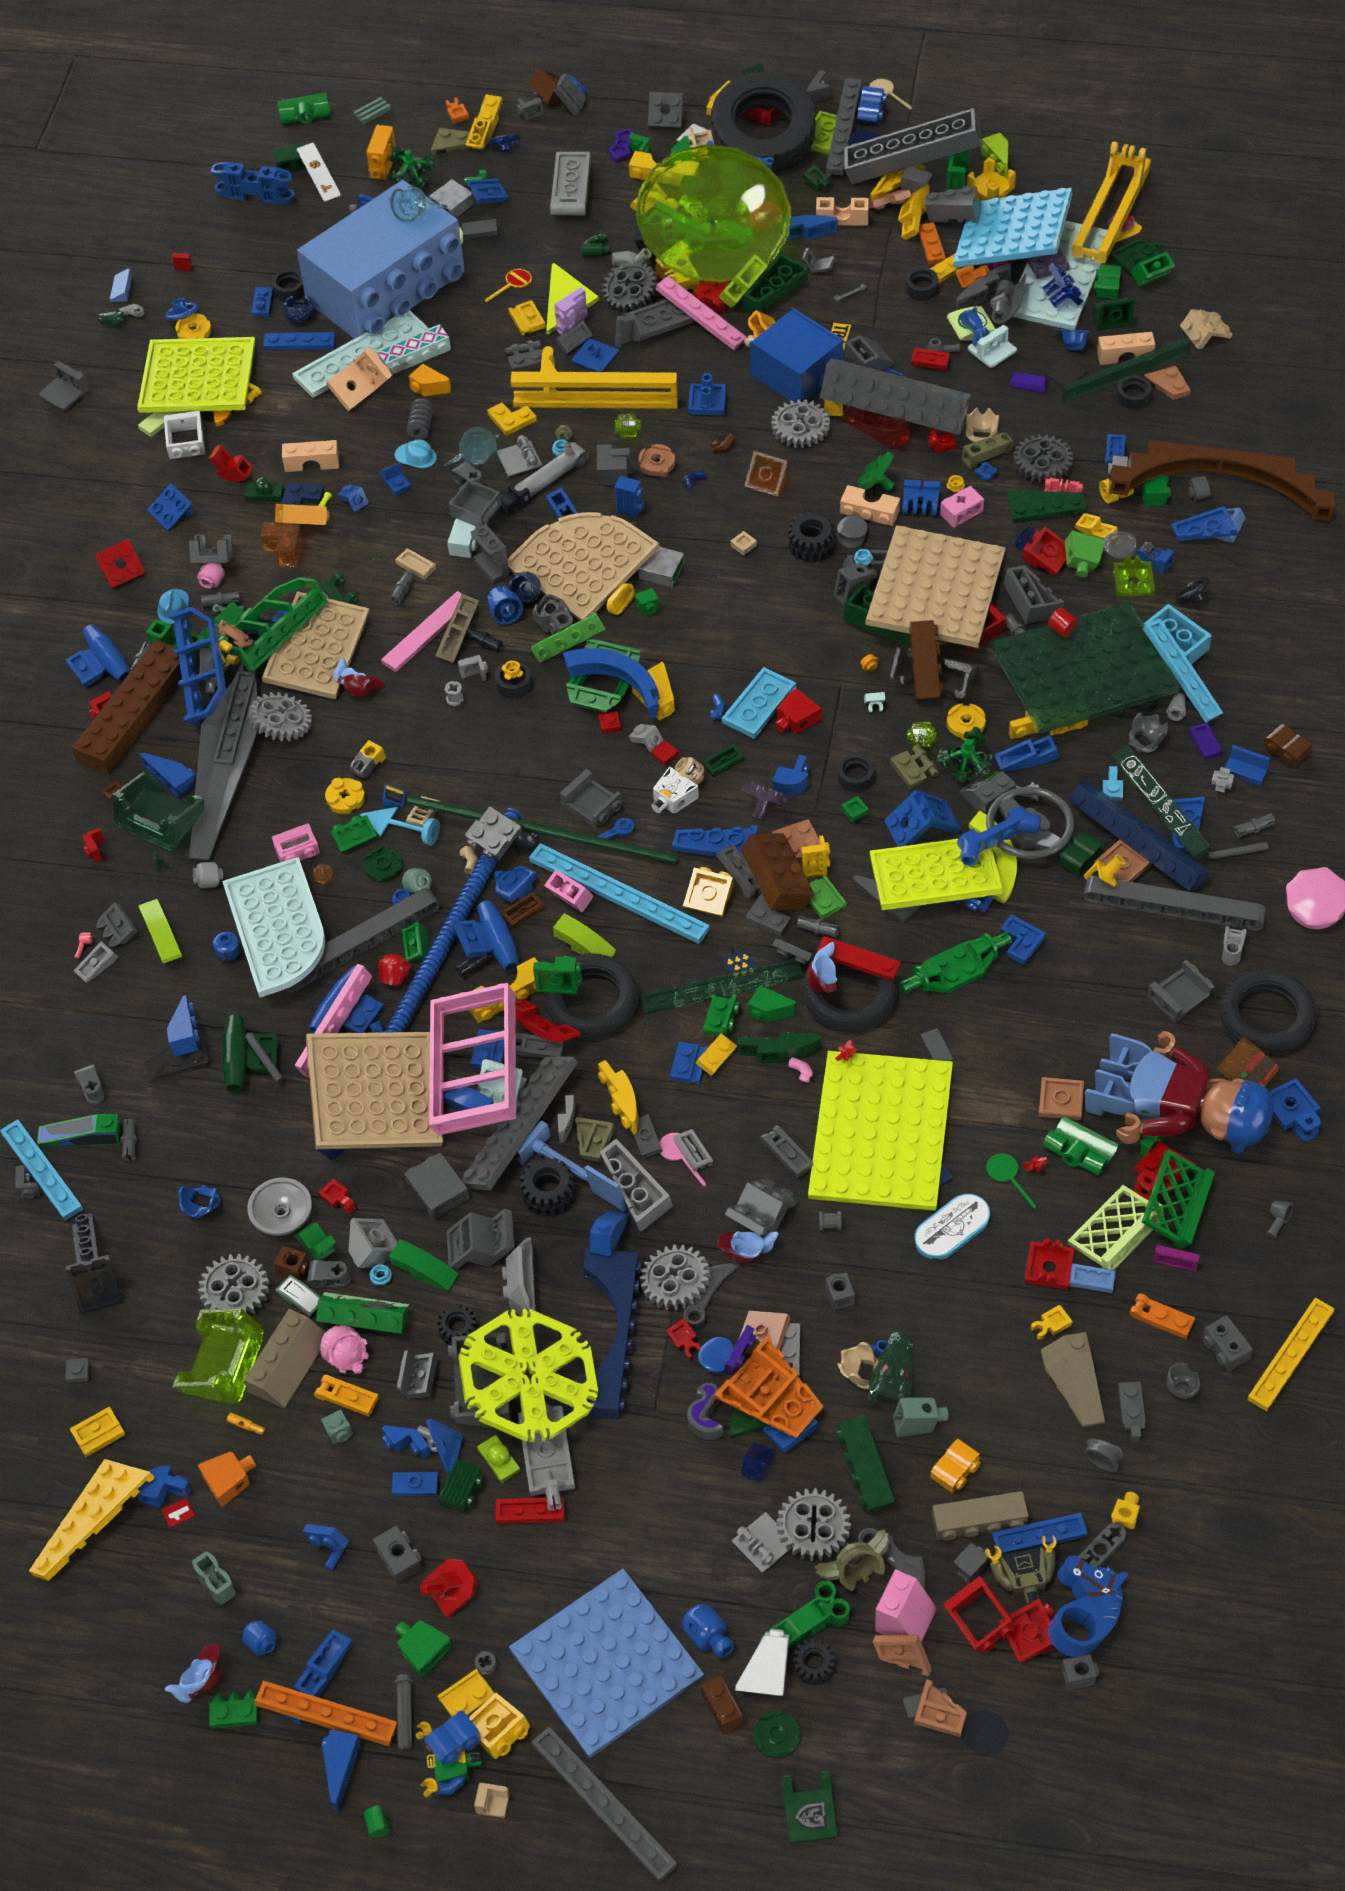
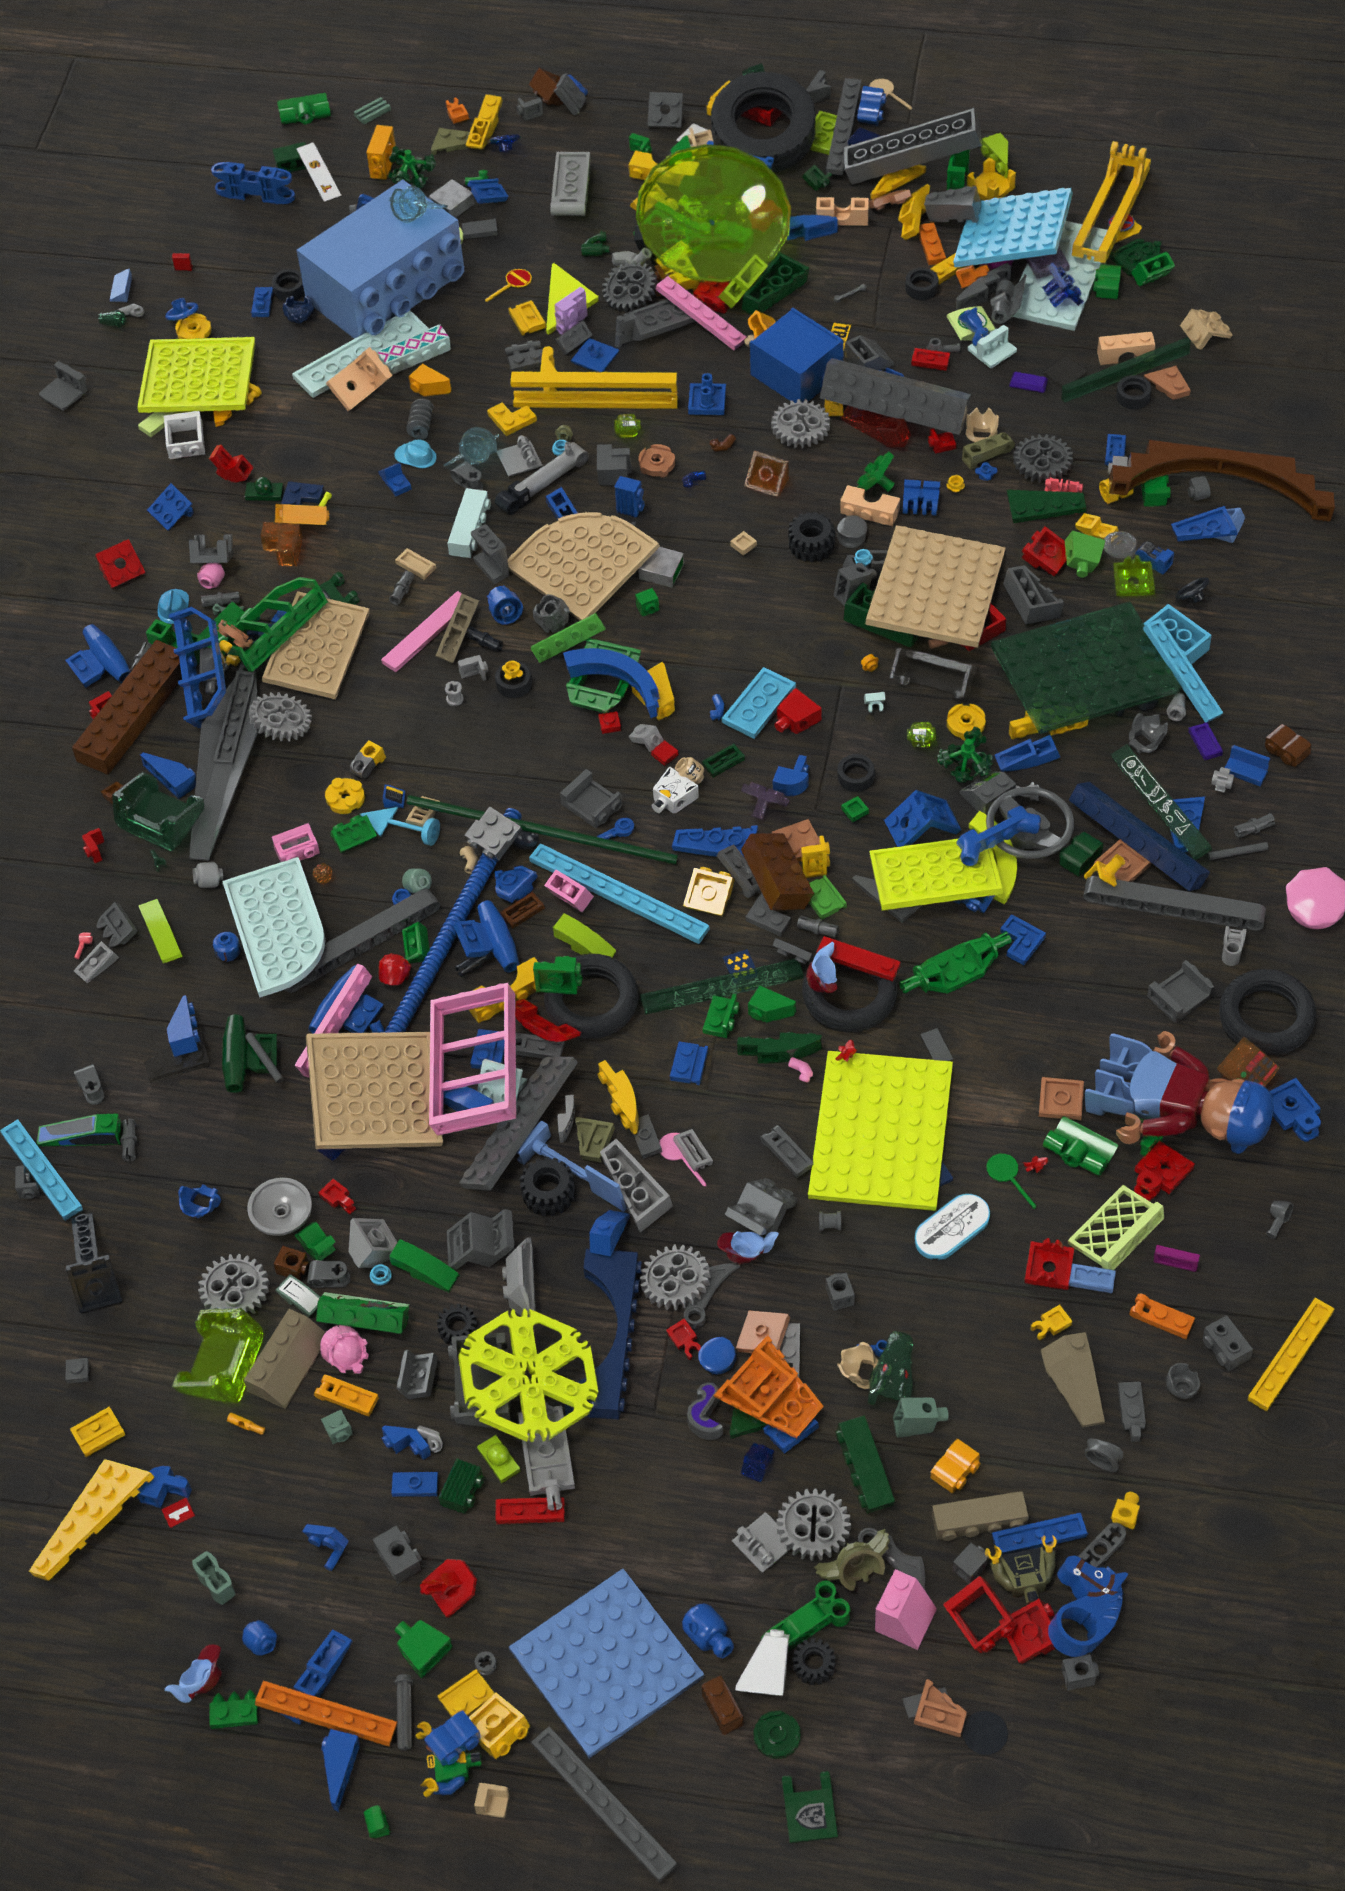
(226, 1475): orange torso -> none
(299, 341): blue plate -> none
(323, 452): light nougat arch -> none
(353, 495): blue bracket -> none
(356, 683): dark red hair -> none
(383, 864): dark green tile -> none
(437, 1185): dark grey panel -> none
(446, 1441): blue tile -> none
(475, 503): dark grey piece -> none
(526, 586): dark blue hair -> none
(560, 621): dark grey plate -> none
(620, 150): dark purple tile -> none
(620, 598): yellow tile -> none
(716, 1054): yellow plate -> none
(737, 1355): dark purple plate -> none
(817, 265): dark grey bracket -> none
(903, 1651): nougat wing -> none
(909, 770): olive plate -> none
(914, 179): dark grey slope -> none
(924, 660): reddish brown brick -> none
(961, 506): bright pink brick -> none
(1013, 625): dark grey pin -> none
(1023, 537): clear blue tile -> none
(1062, 622): red piece -> none
(1075, 338): blue piece -> none
(1112, 786): medium azure plate -> none
(1113, 313): dark green slope -> none
(1191, 1209): green fence -> none

